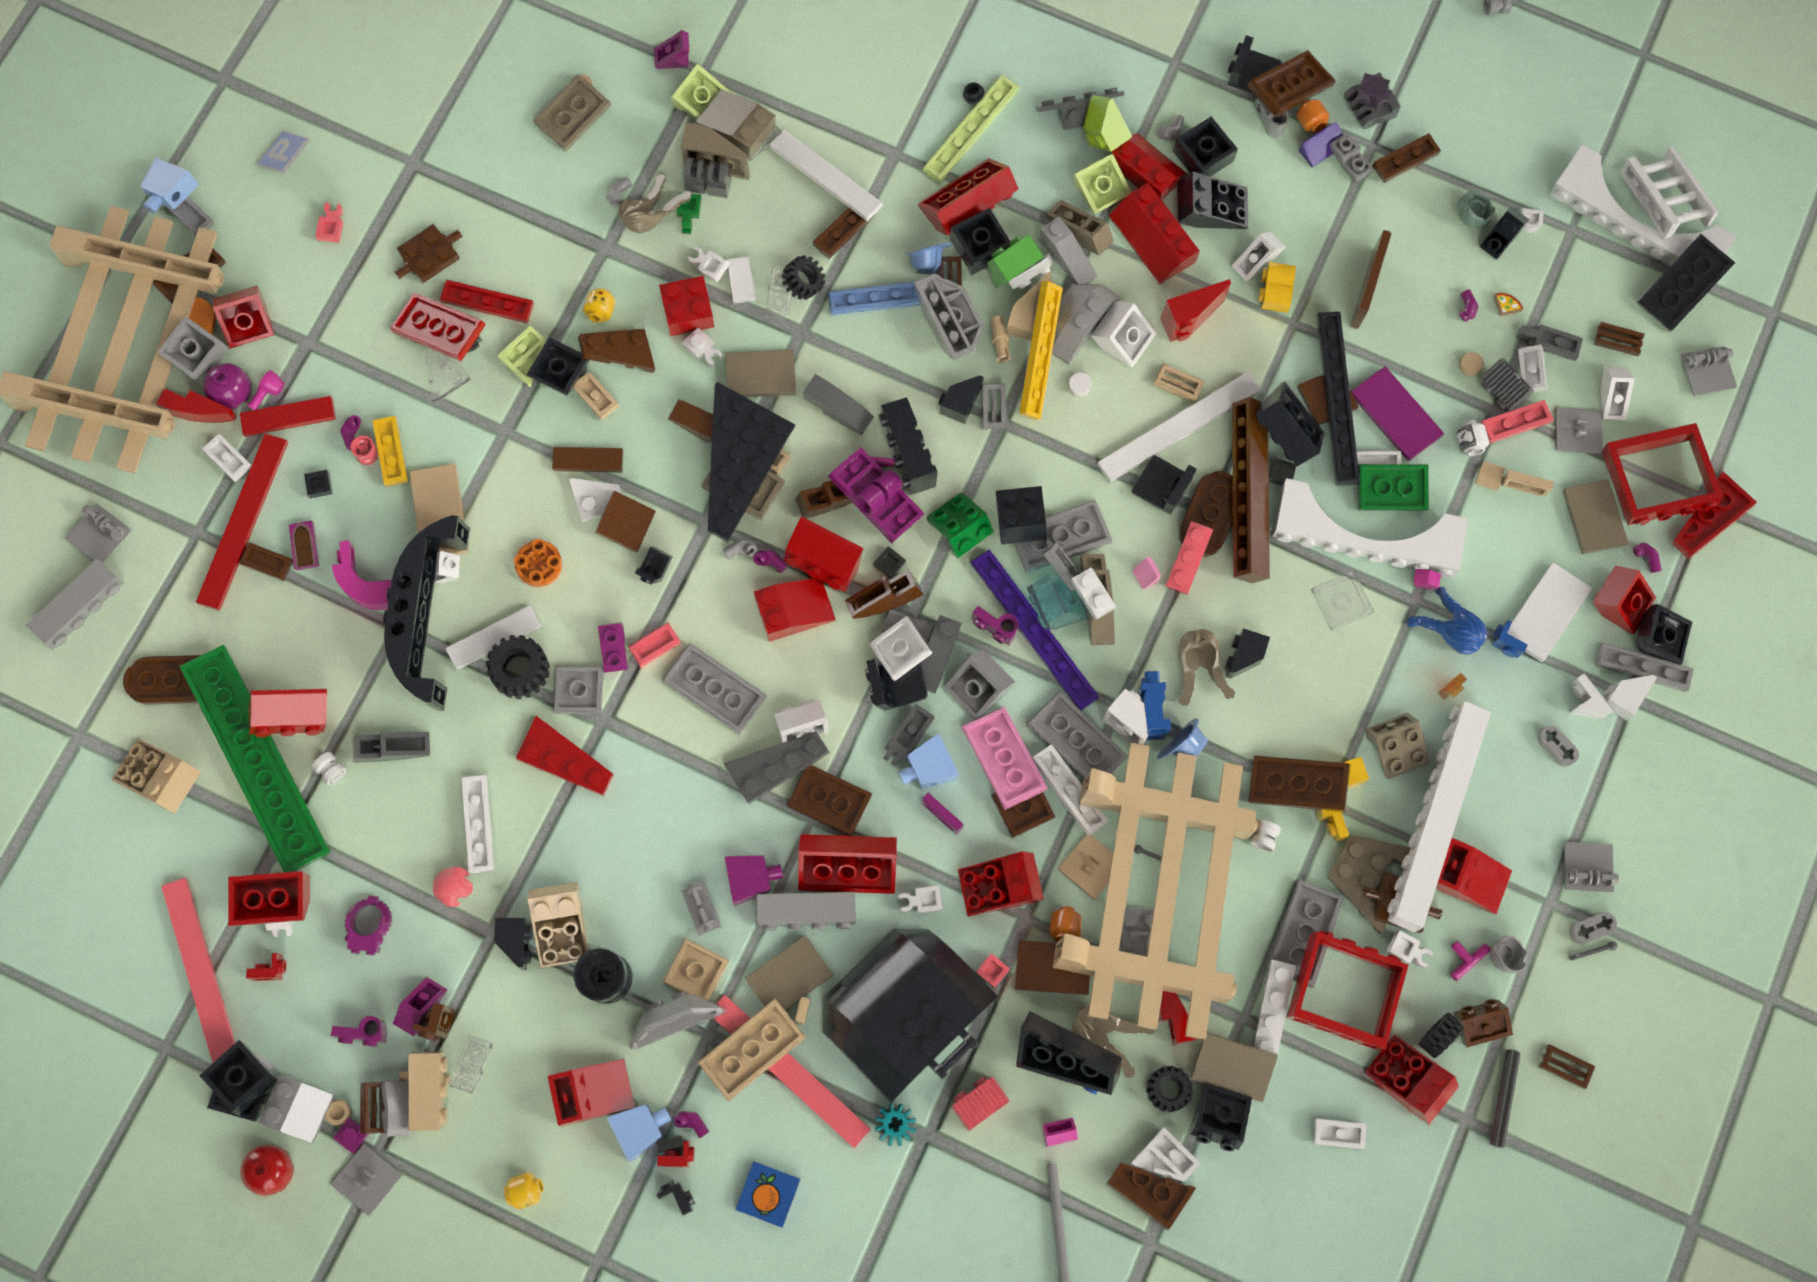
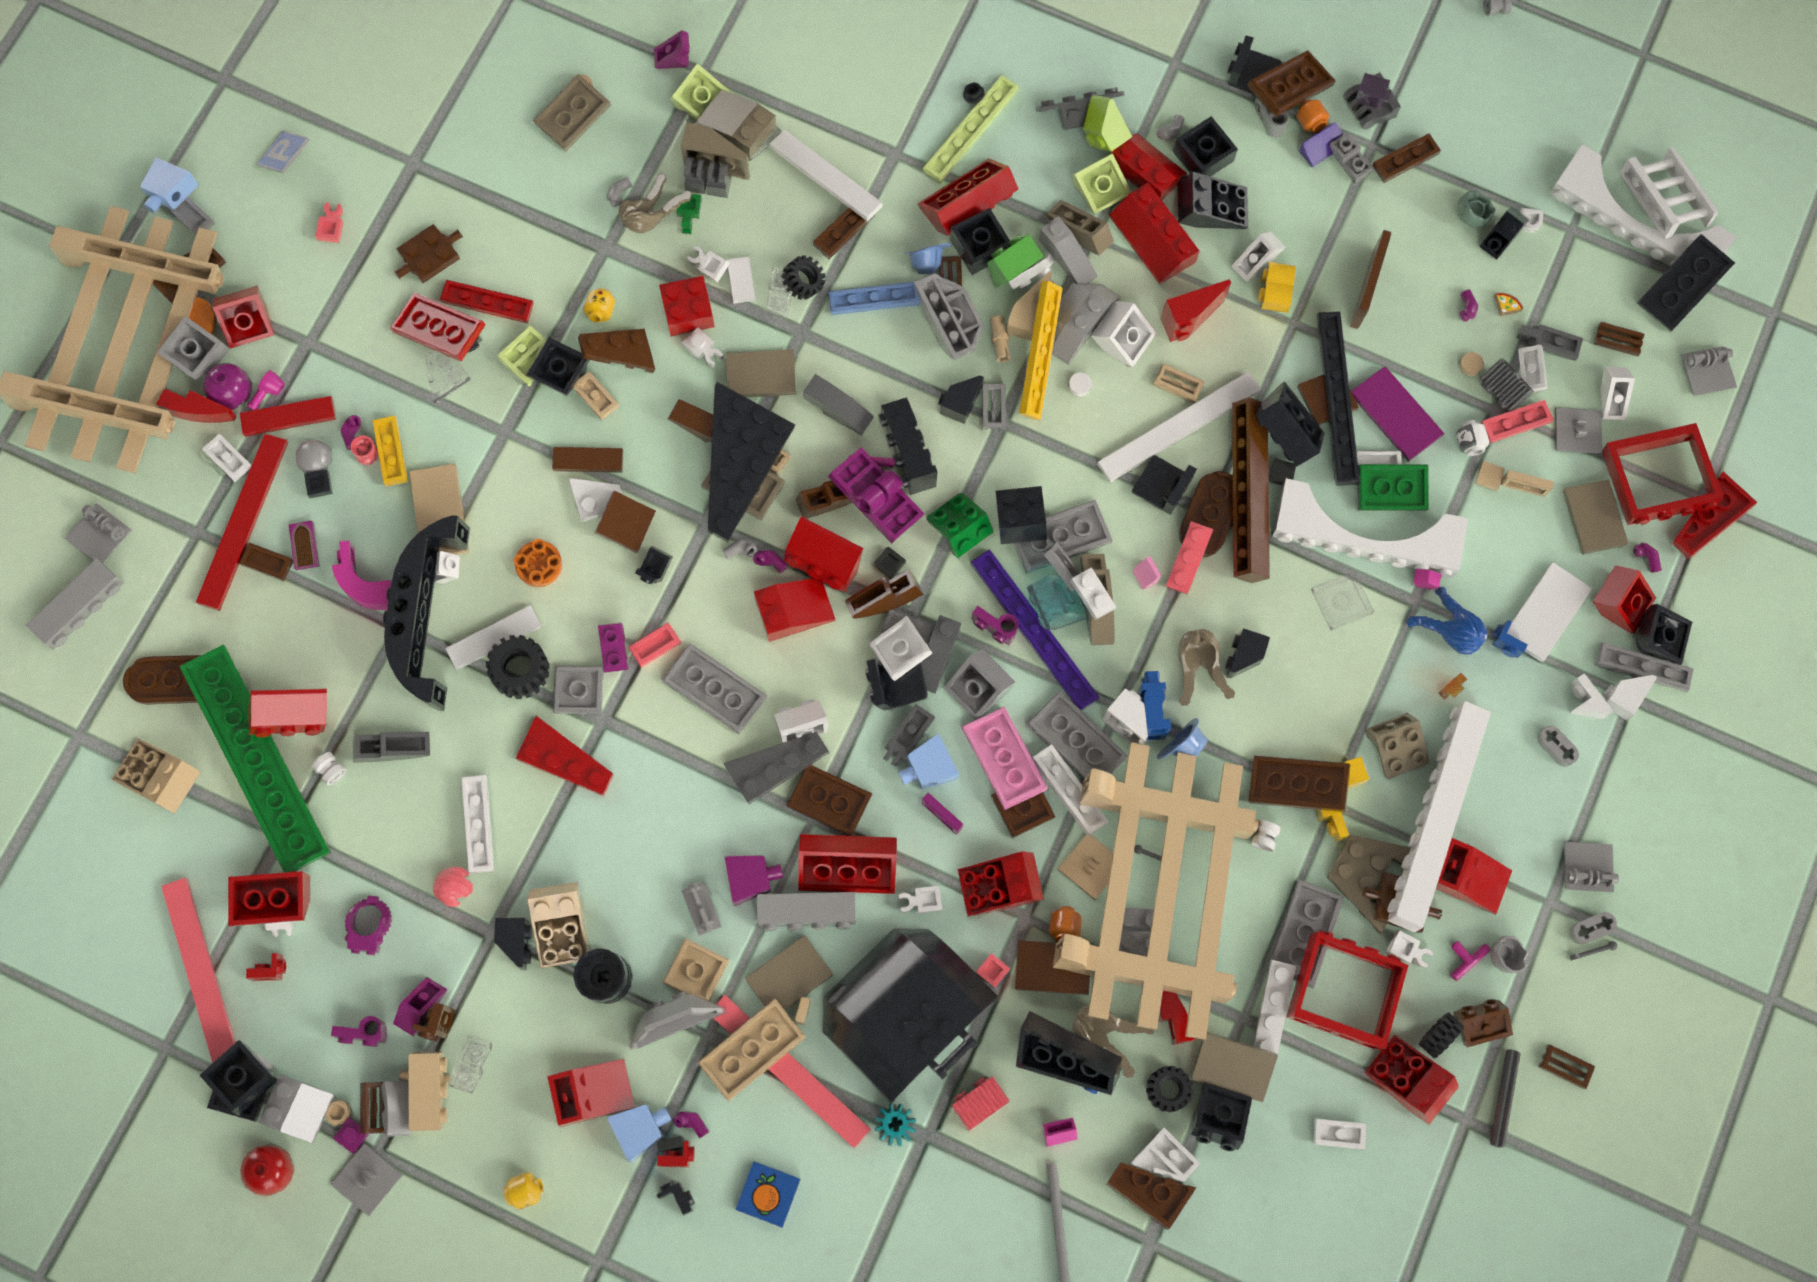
(313, 456): none -> light grey hair

